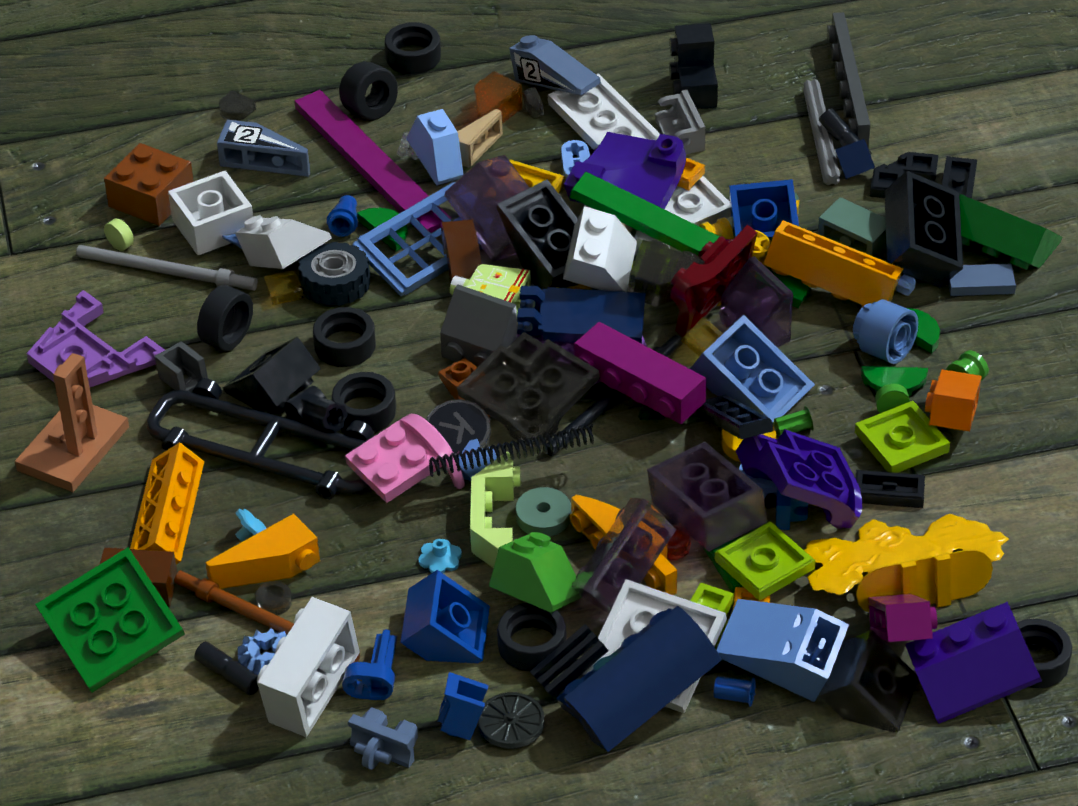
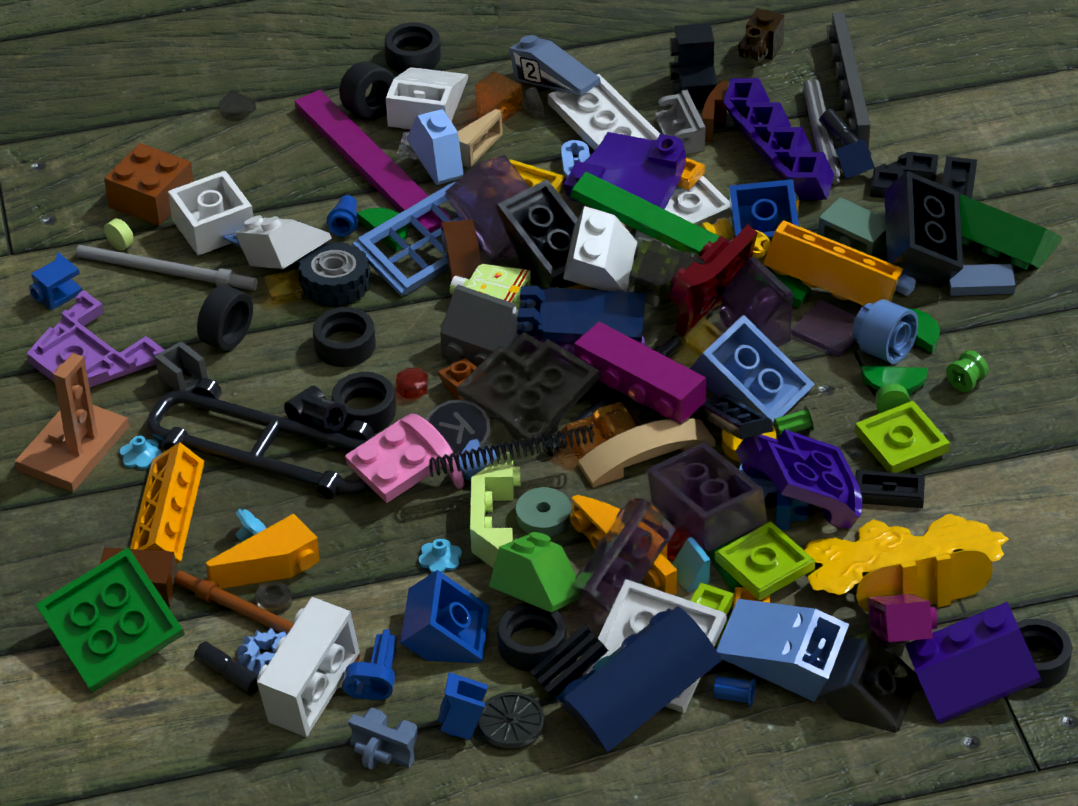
(54, 283): none -> blue window
(139, 452): none -> medium azure plant
(260, 149): sand blue slope -> none
(274, 377): black slope -> none
(412, 383): none -> clear red tile
(421, 92): none -> white slope
(606, 424): none -> clear orange slope
(639, 444): none -> tan slope
(692, 566): none -> medium azure slope
(714, 110): none -> reddish brown slope
(762, 36): none -> dark brown brick
(777, 142): none -> dark purple brick
(826, 328): none -> clear purple piece
(953, 400): orange brick -> none

